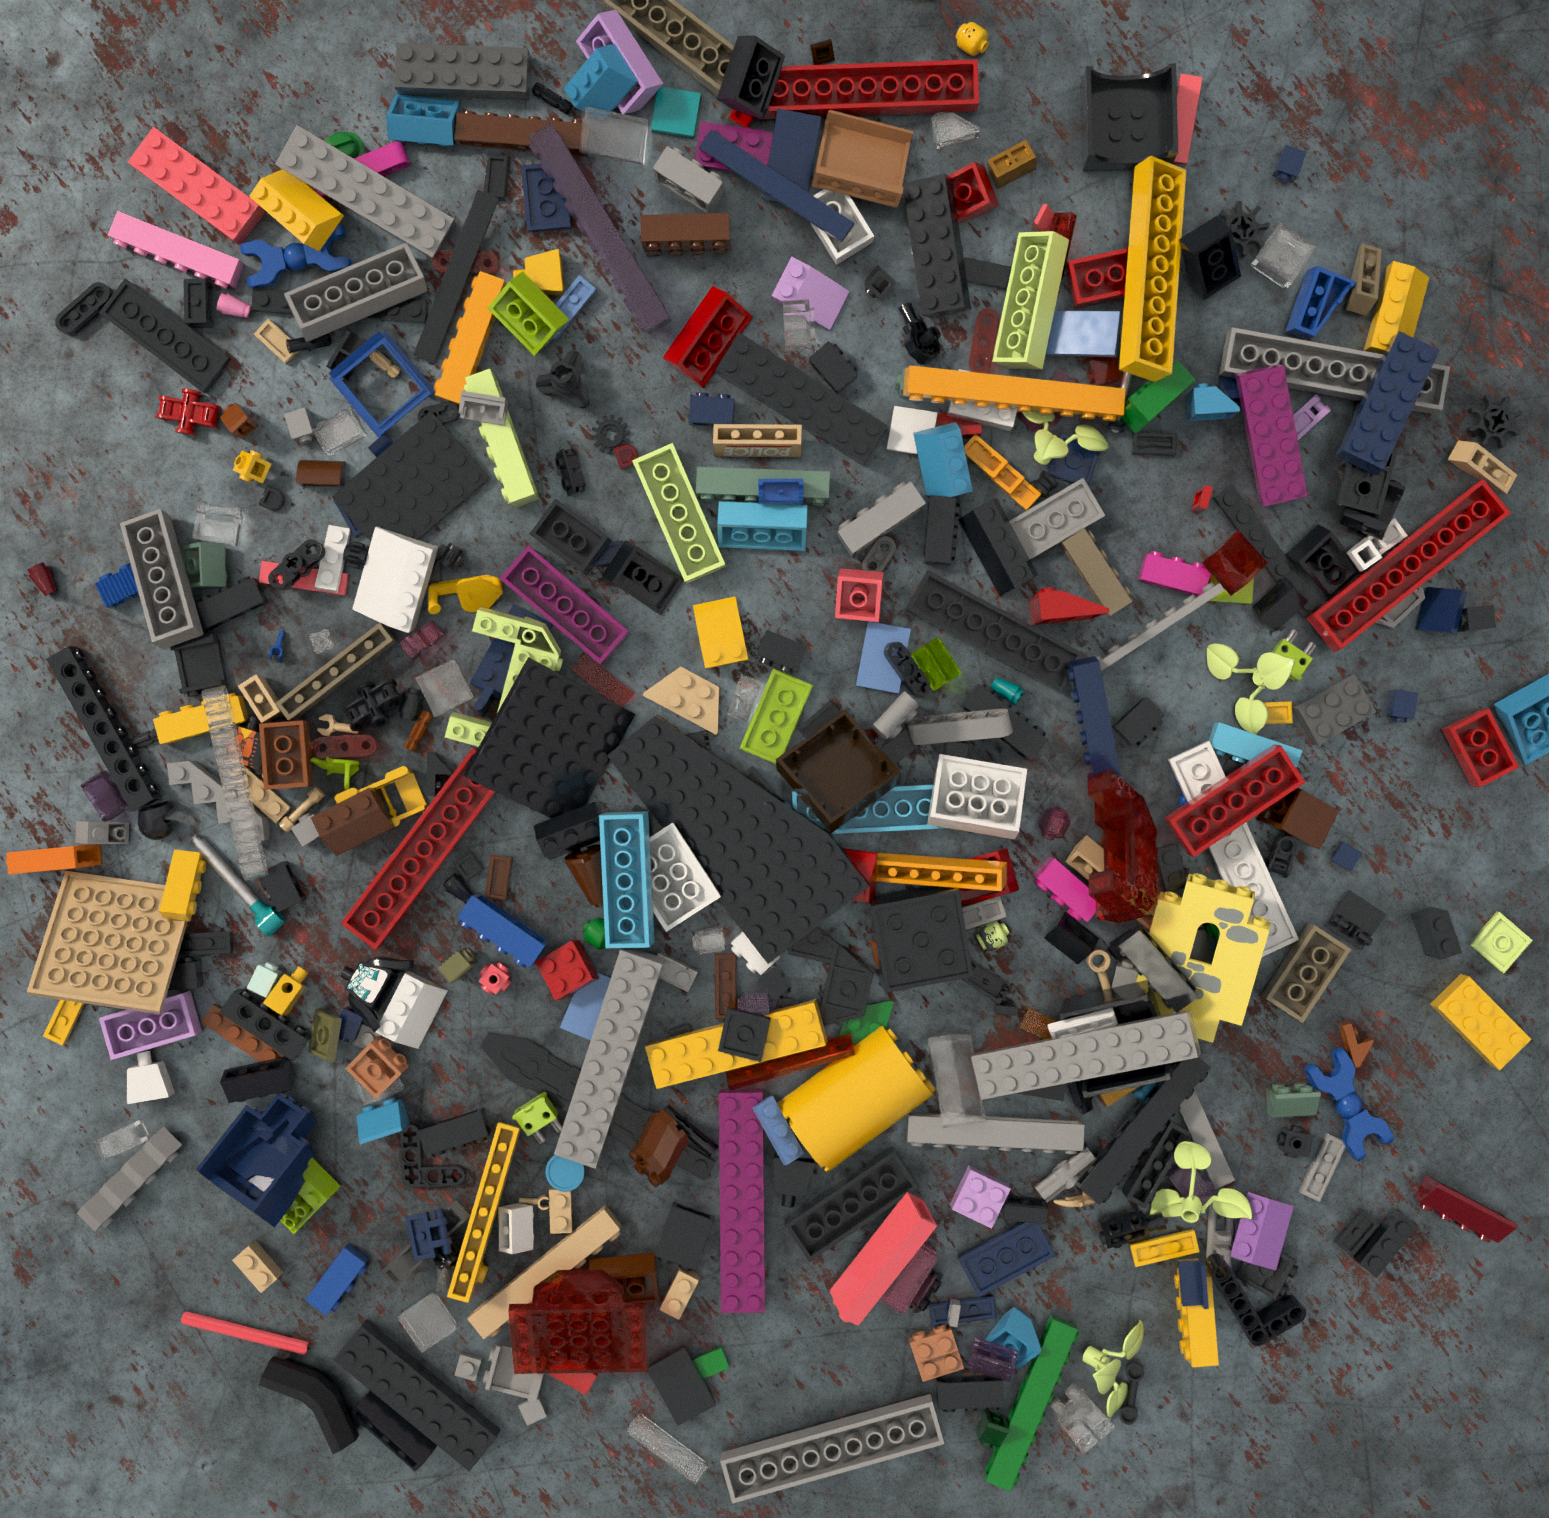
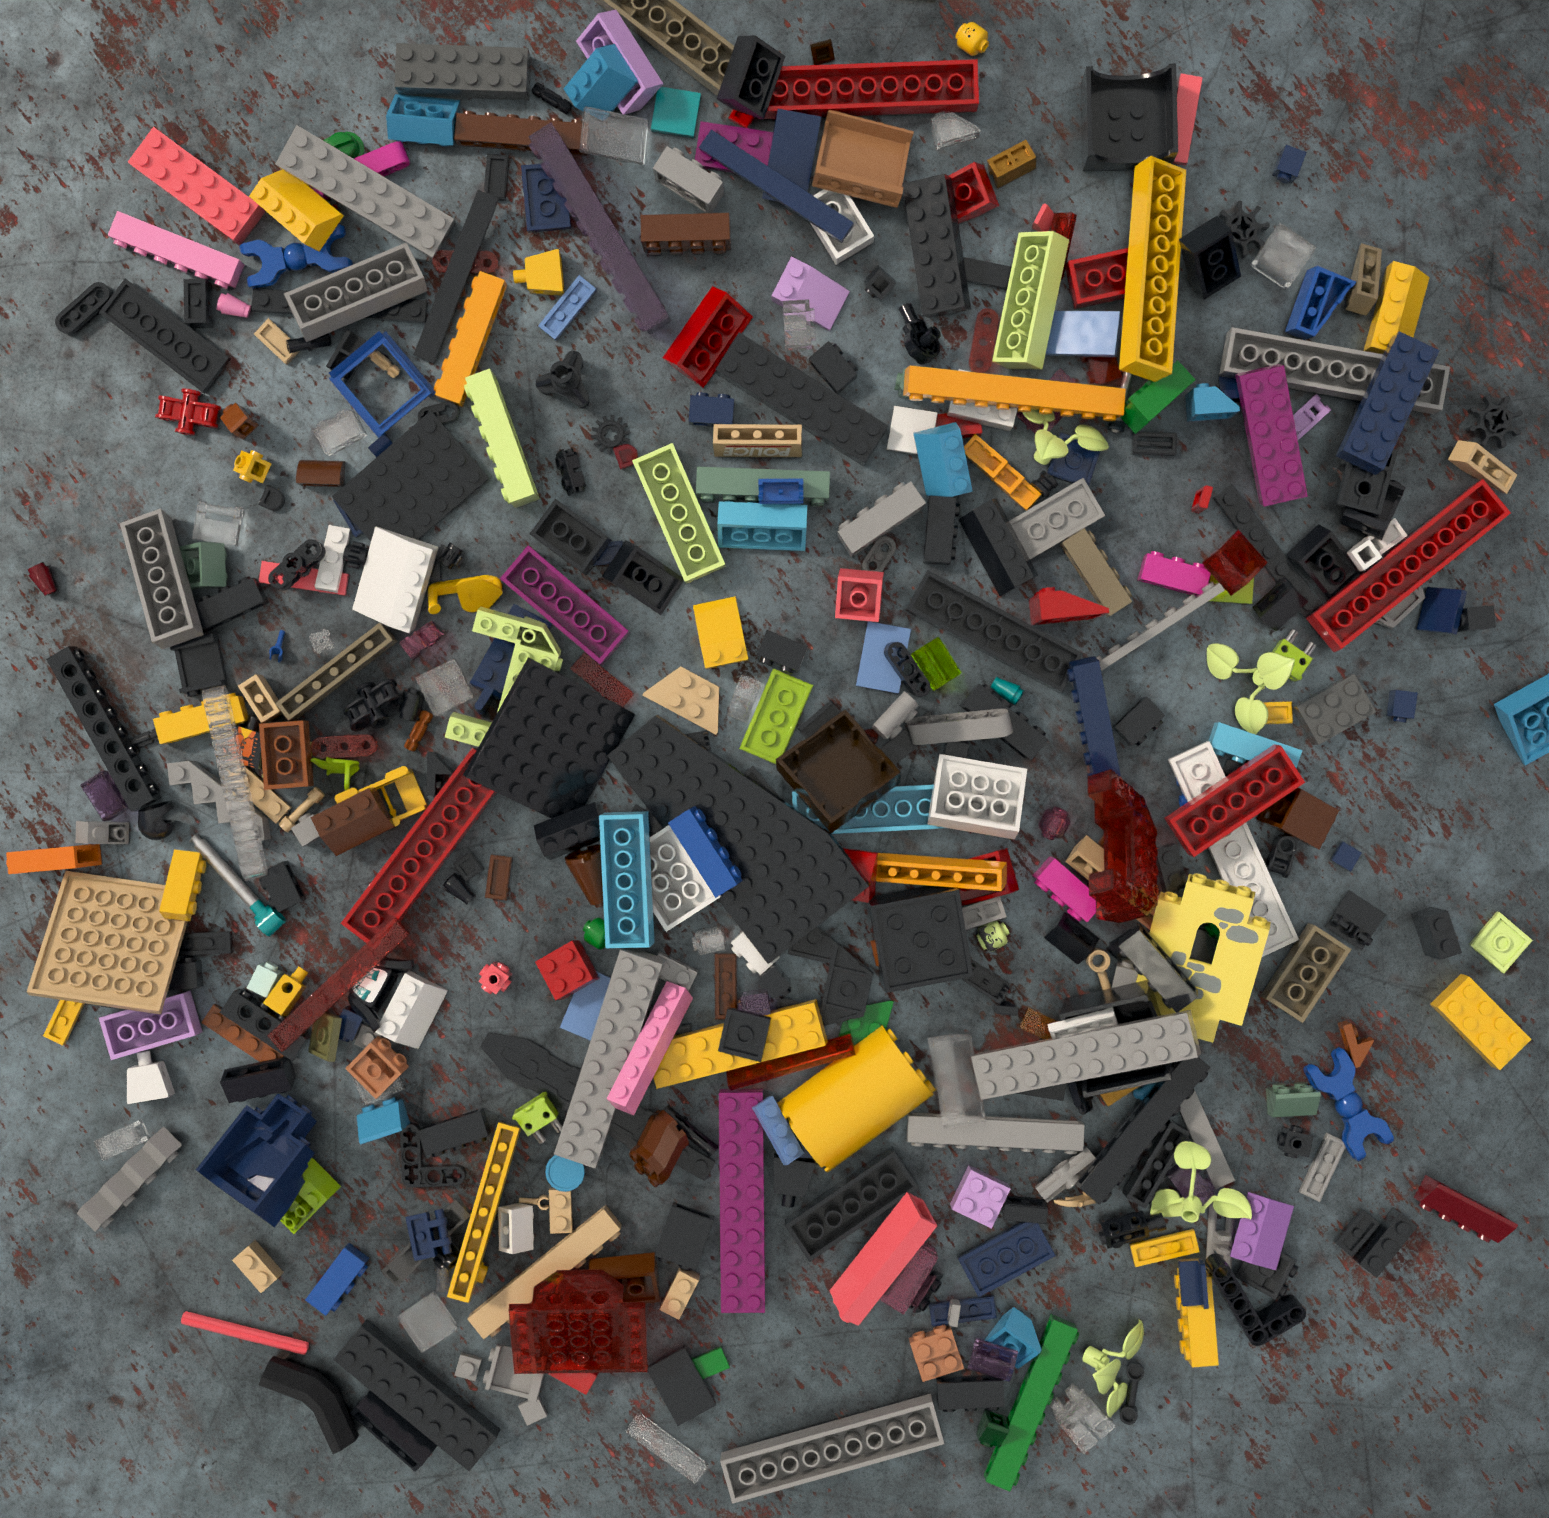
(117, 587): blue brick -> none
(300, 425): light grey brick -> none
(334, 726): tan bar -> none
(339, 984): none -> clear red tile
(458, 964): olive brick -> none
(483, 408): light grey hinge -> none
(503, 930): blue brick -> none
(528, 313): lime slope -> none
(650, 1048): none -> bright pink brick
(705, 851): none -> blue brick
(1480, 748): red brick -> none

